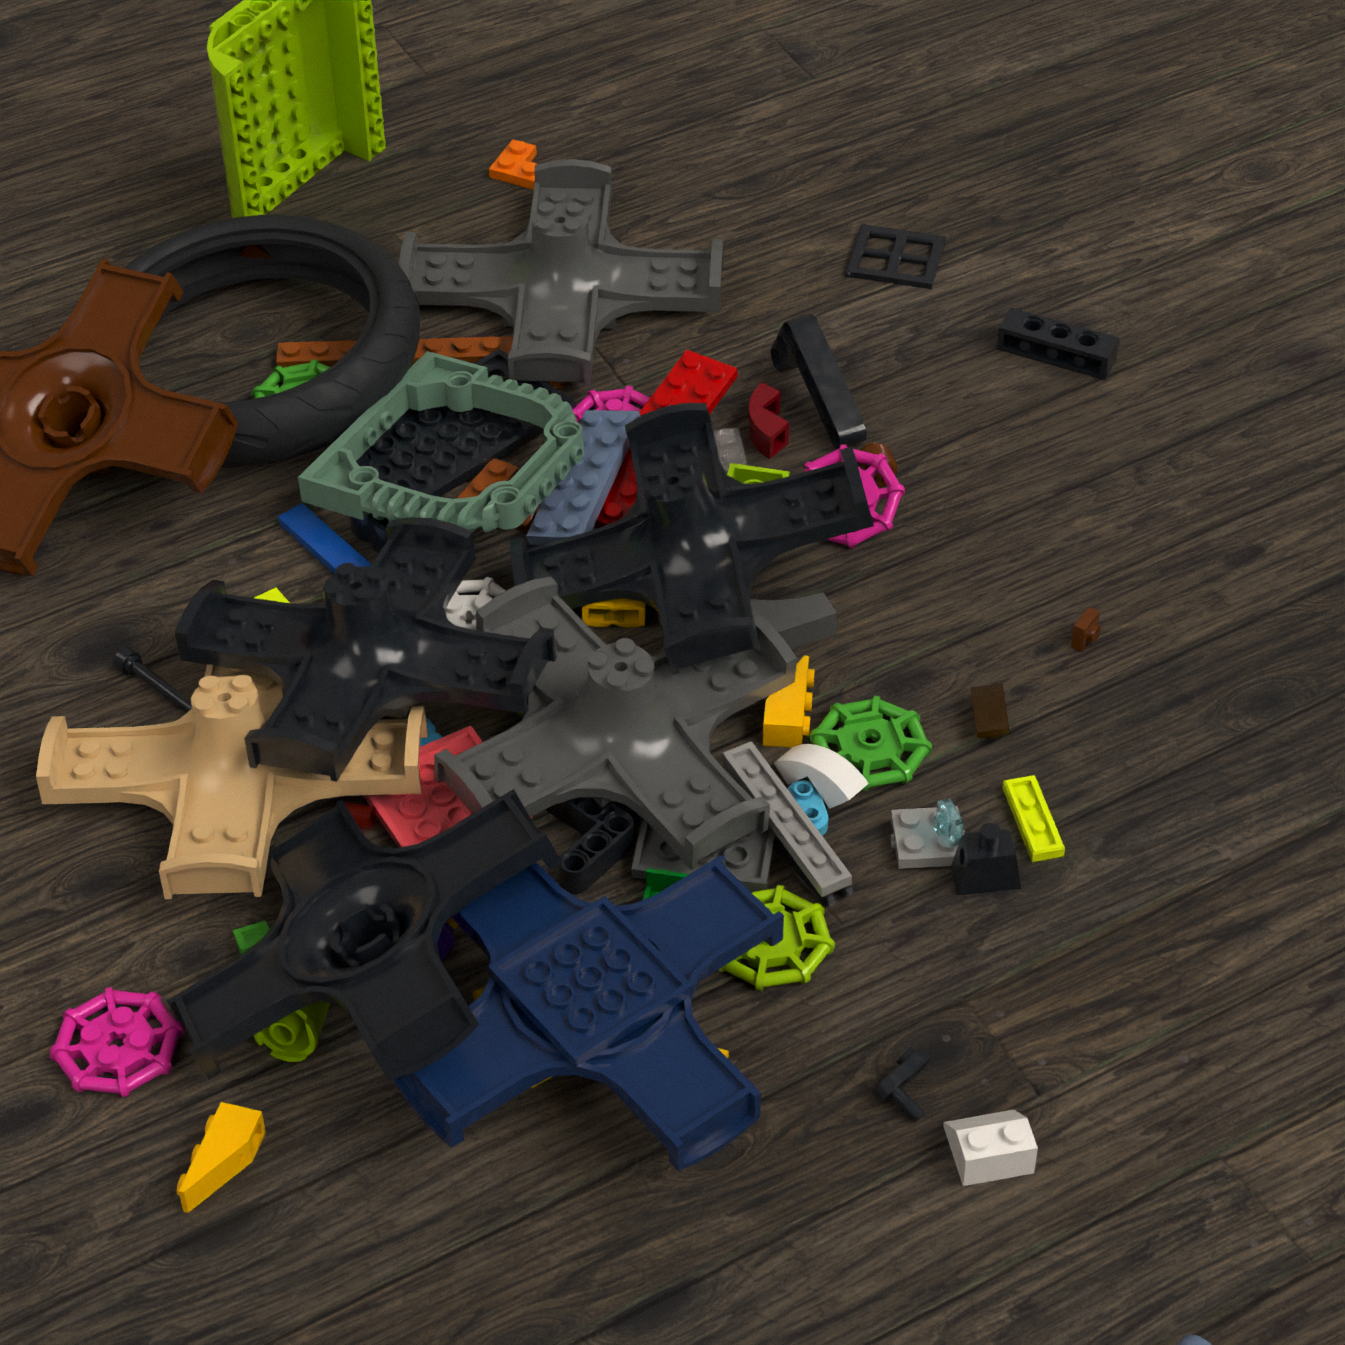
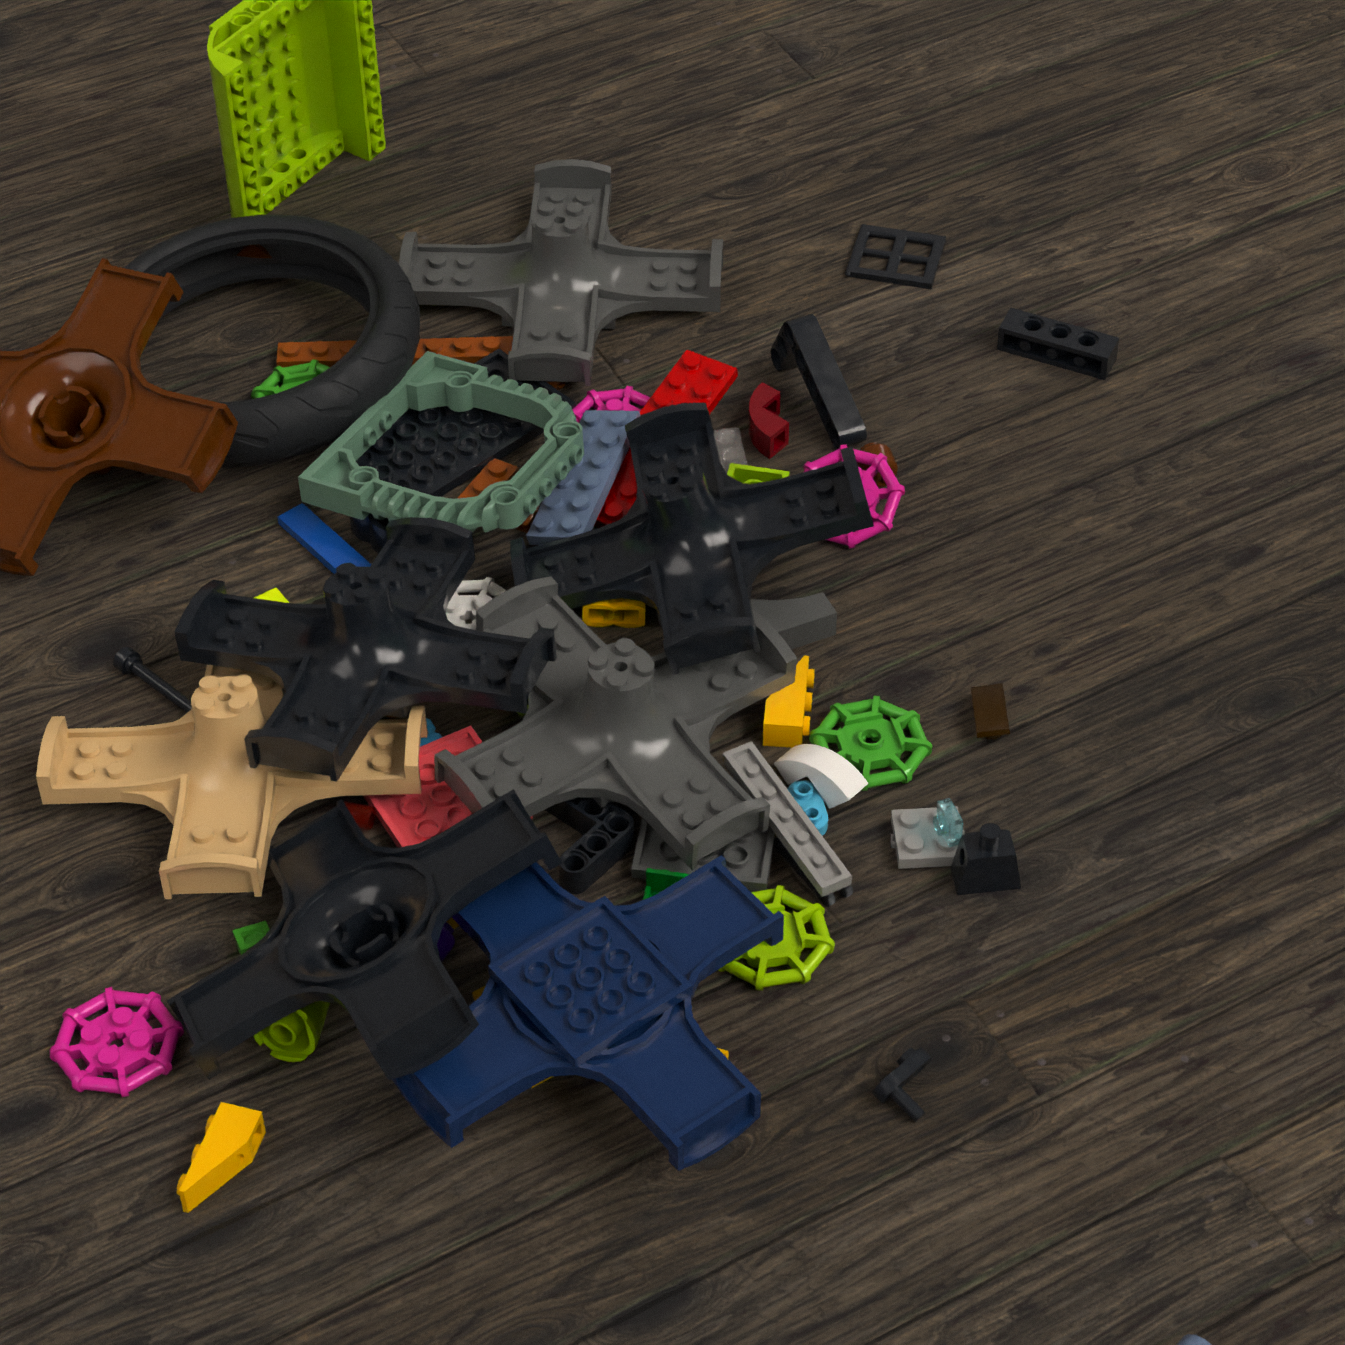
(515, 164): orange plate -> none
(992, 1146): white slope -> none
(1033, 818): neon yellow tile -> none
(1086, 629): reddish brown plate -> none

